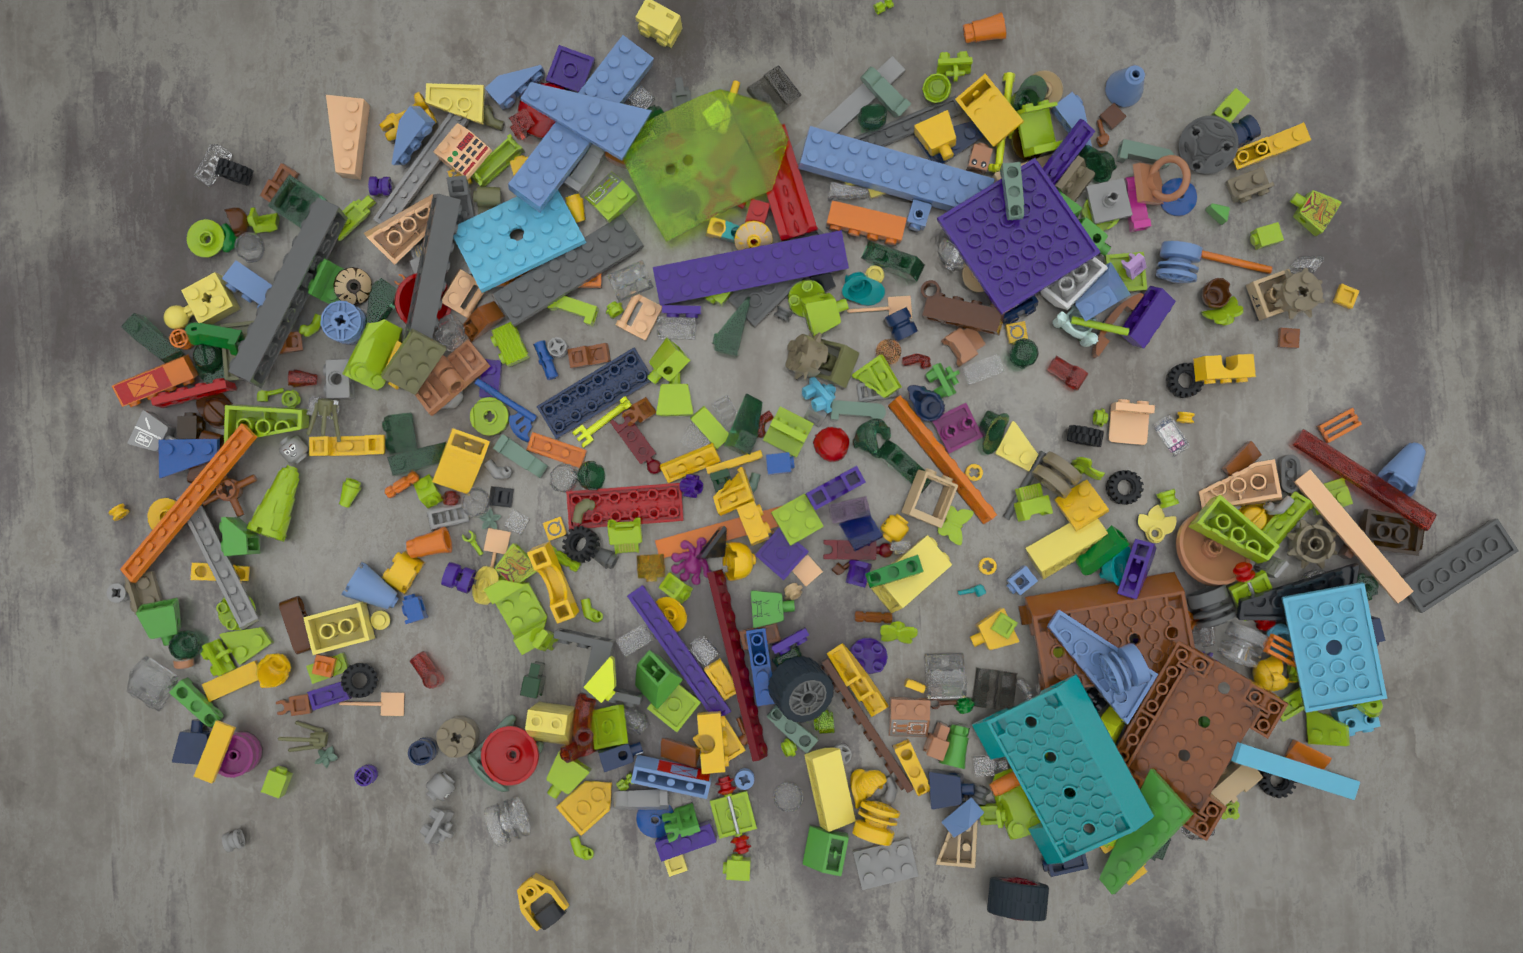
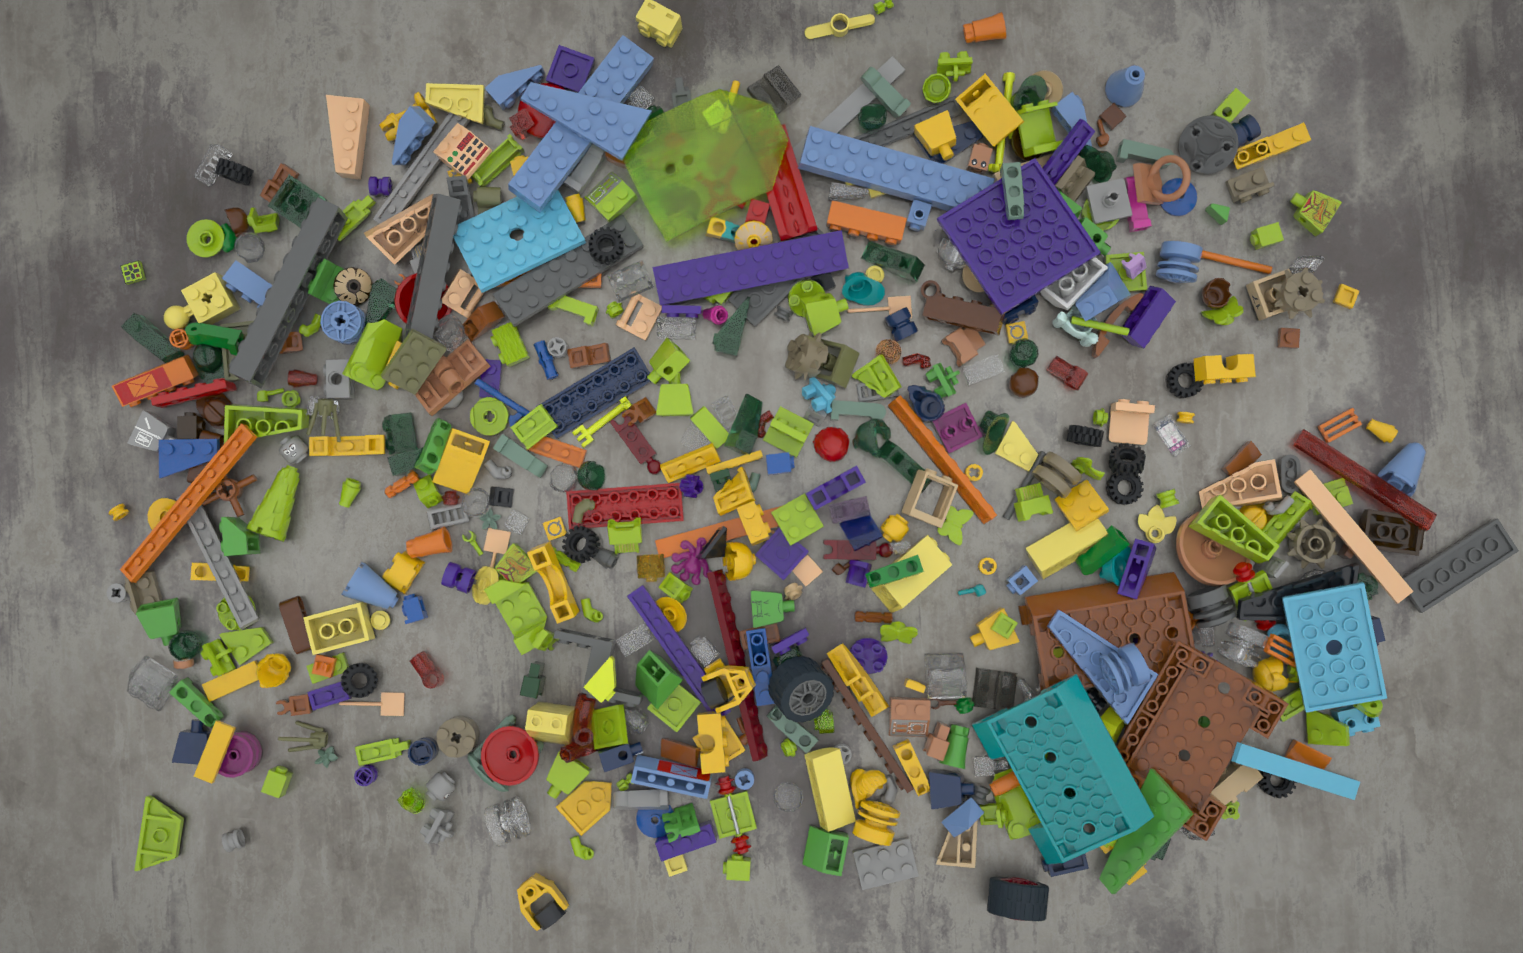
(133, 272): none -> tile
(158, 834): none -> lime wing
(380, 750): none -> lime hinge
(411, 801): none -> clear neon green plate
(434, 447): none -> bright green leg
(534, 426): none -> lime plate
(601, 235): none -> black tyre
(715, 314): none -> dark pink cone
(715, 692): none -> yellow piece
(828, 28): none -> light yellow piece
(1024, 382): none -> reddish brown hair
(1125, 468): none -> black tyre
(1382, 430): none -> yellow cone

